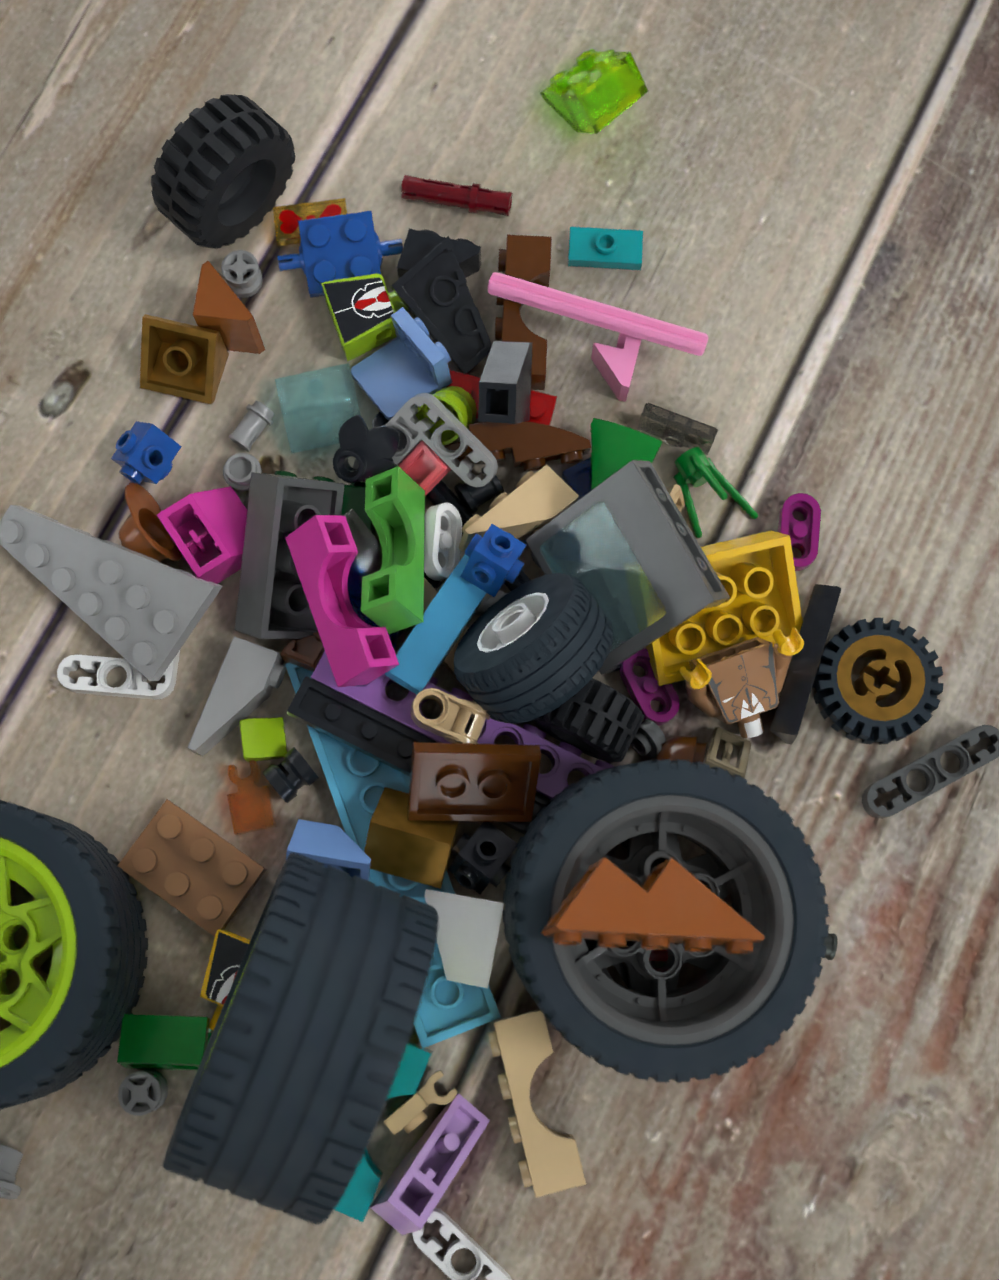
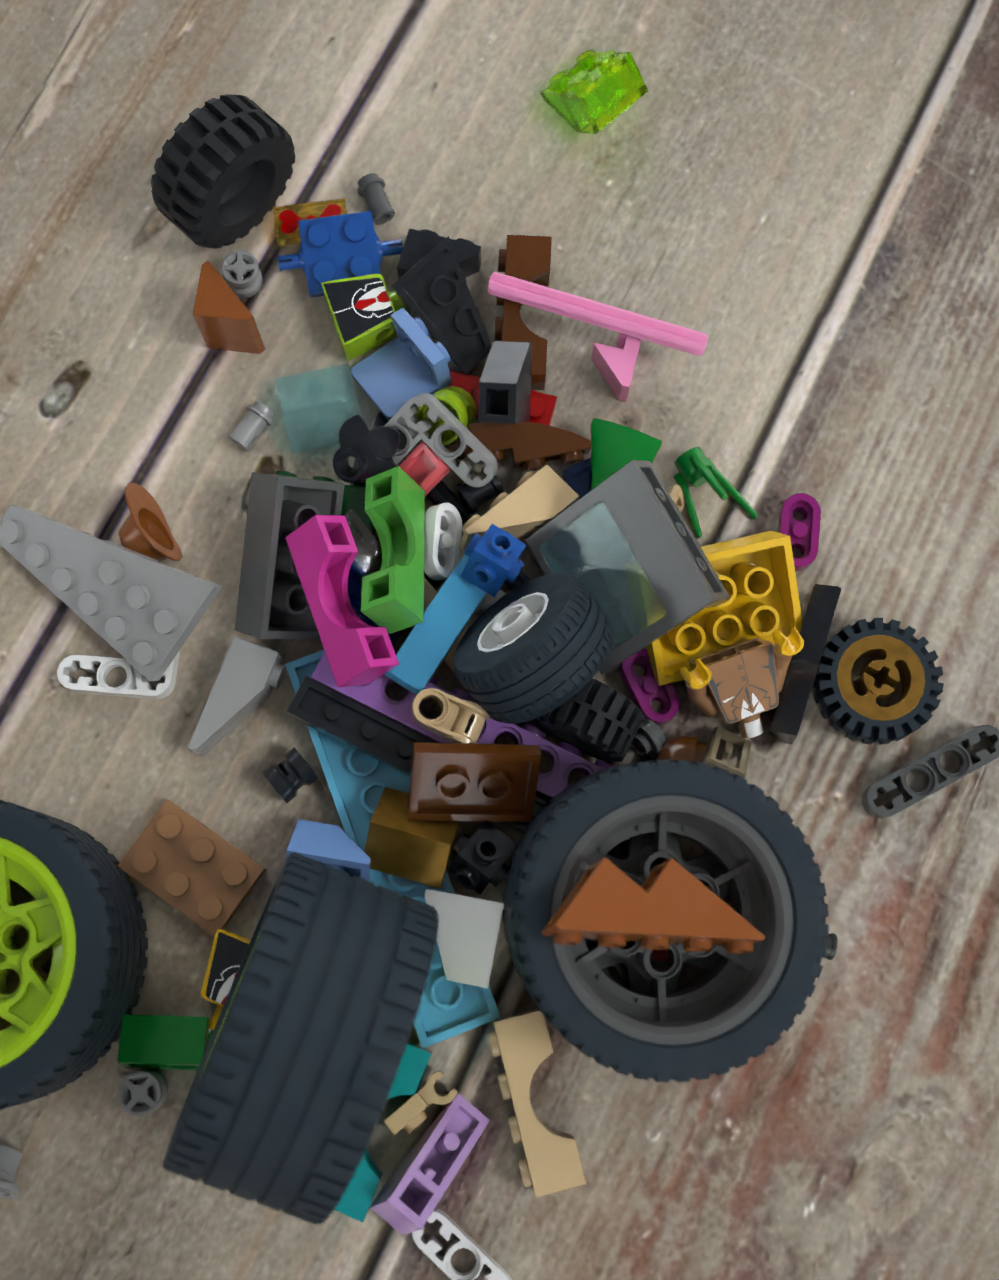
(145, 453): blue brick -> none
(181, 359): pearl gold slope -> none
(208, 531): dark pink slope -> none
(238, 470): light grey plate -> none
(250, 806): clear orange plate -> none
(263, 738): lime slope -> none
(304, 652): reddish brown tile -> none
(372, 190): none -> dark grey pin
(463, 196): dark red pin -> none
(605, 248): teal plate -> none
(676, 429): clear smoke plate -> none

